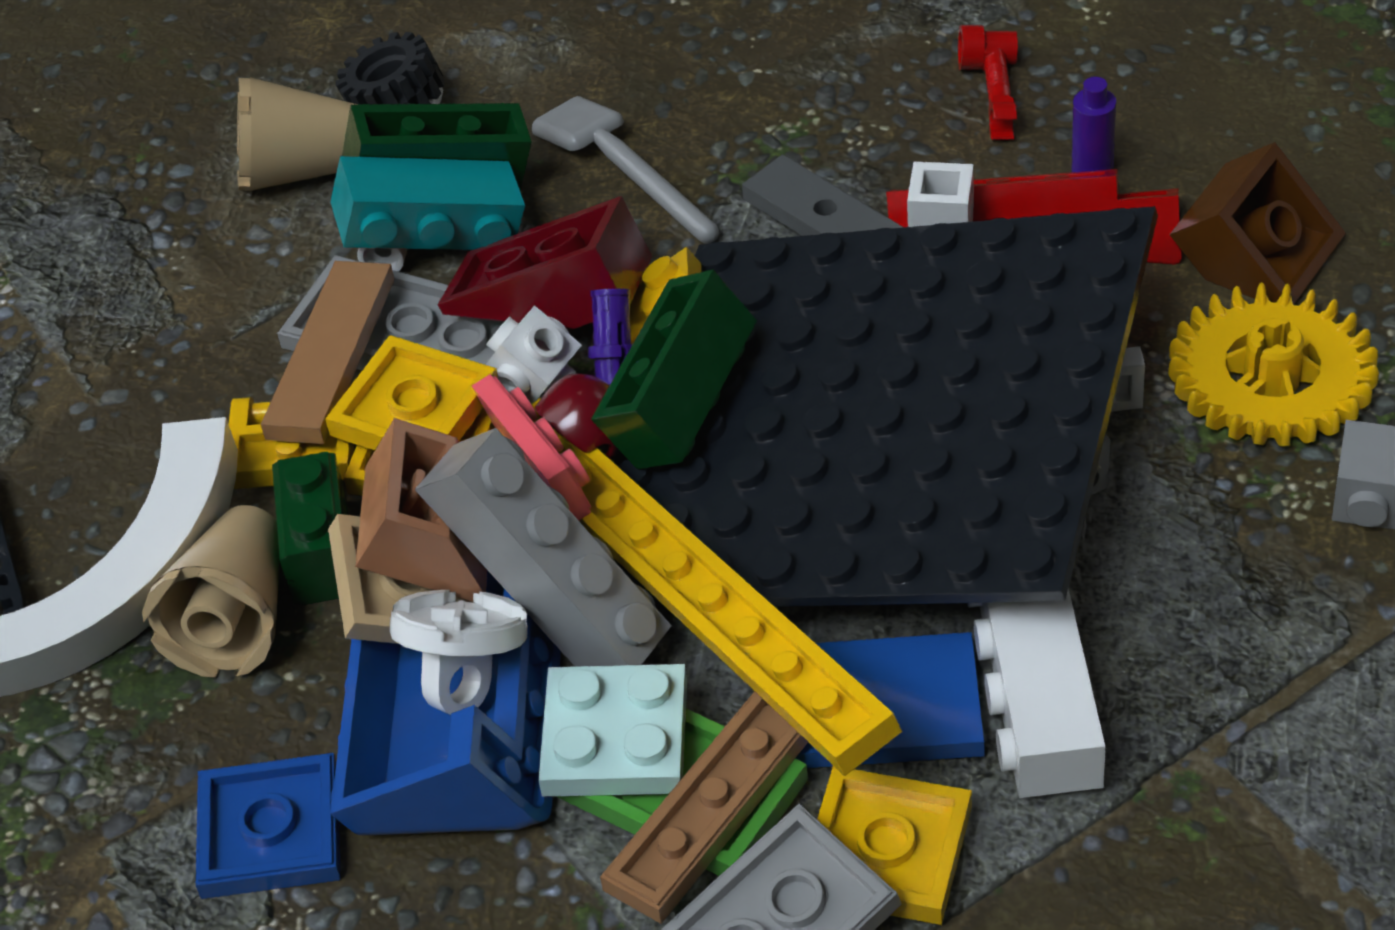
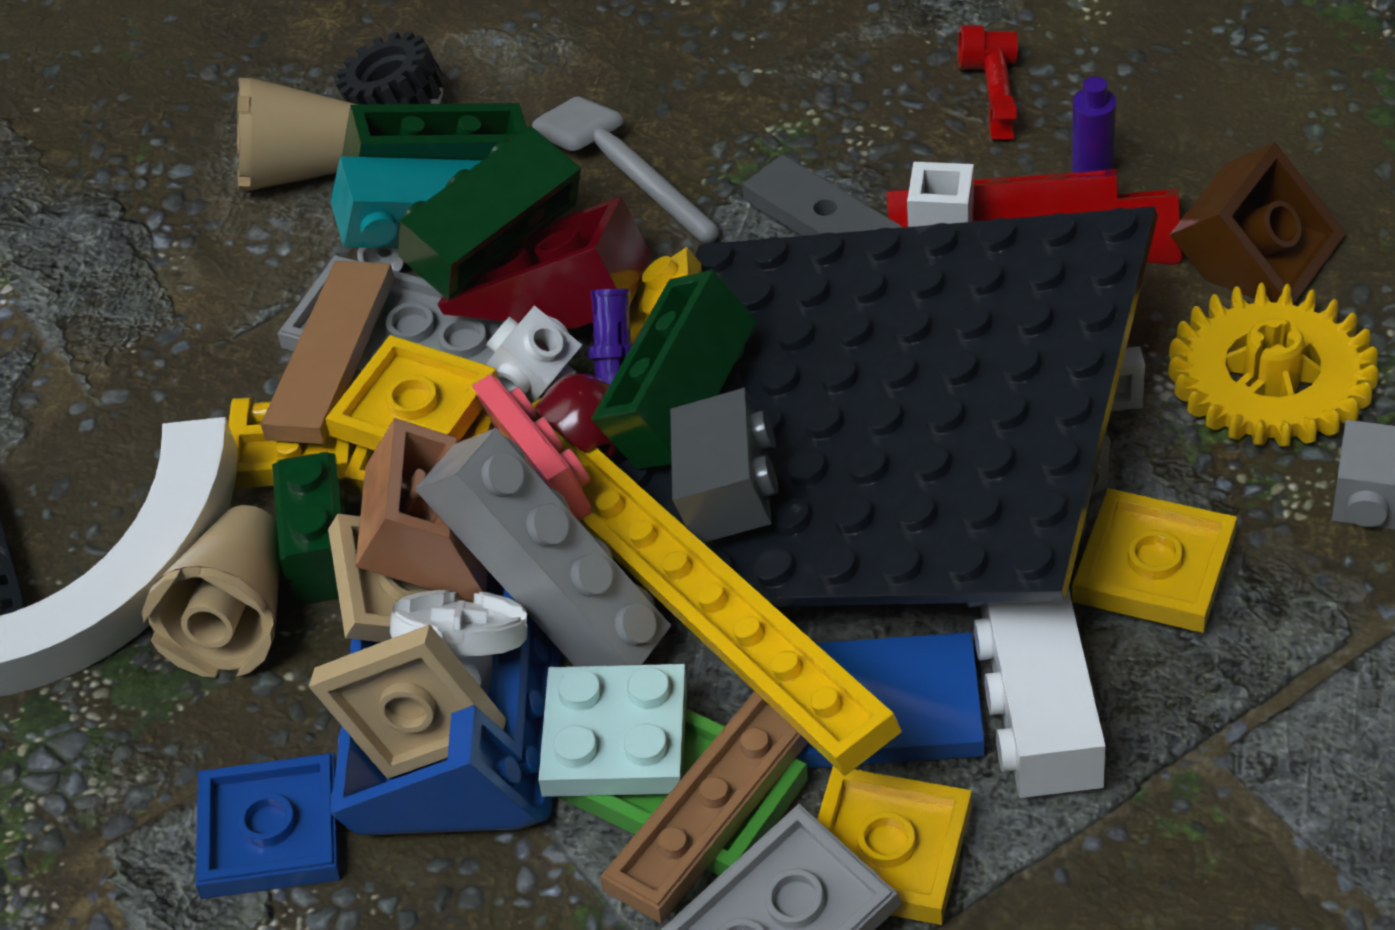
(400, 698): none -> tan plate
(488, 211): none -> dark green brick
(722, 465): none -> dark grey brick
(1154, 560): none -> yellow plate

